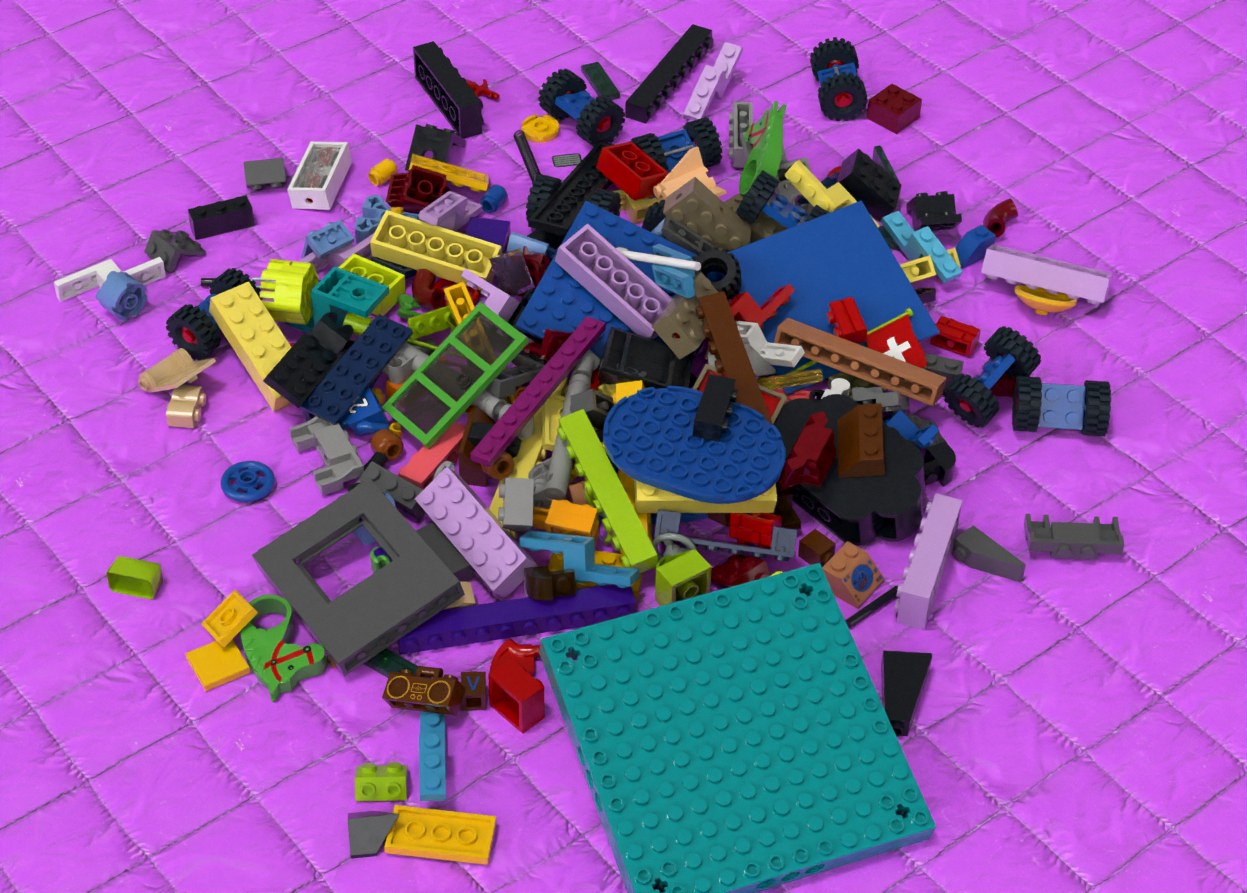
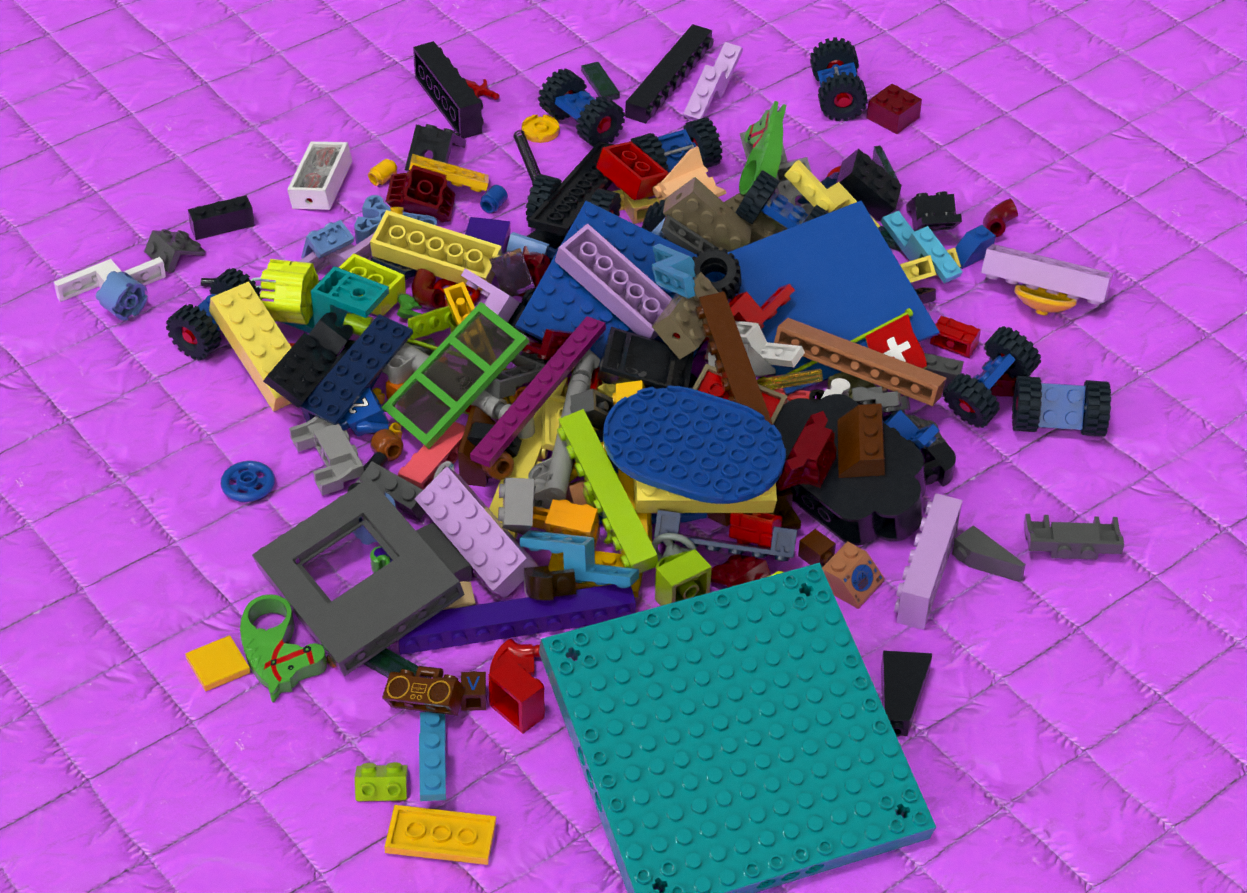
(134, 577): lime piece -> none
(172, 372): tan door -> none
(185, 406): tan brick -> none
(229, 618): yellow tile -> none
(265, 173): dark grey slope -> none
(368, 831): slope -> none
(450, 211): lavender bracket -> none
(566, 160): light grey sticker -> none
(661, 260): white bar -> none
(715, 408): black brick -> none
(739, 122): light grey brick -> none
(847, 320): red brick -> none
(872, 607): black bar -> none

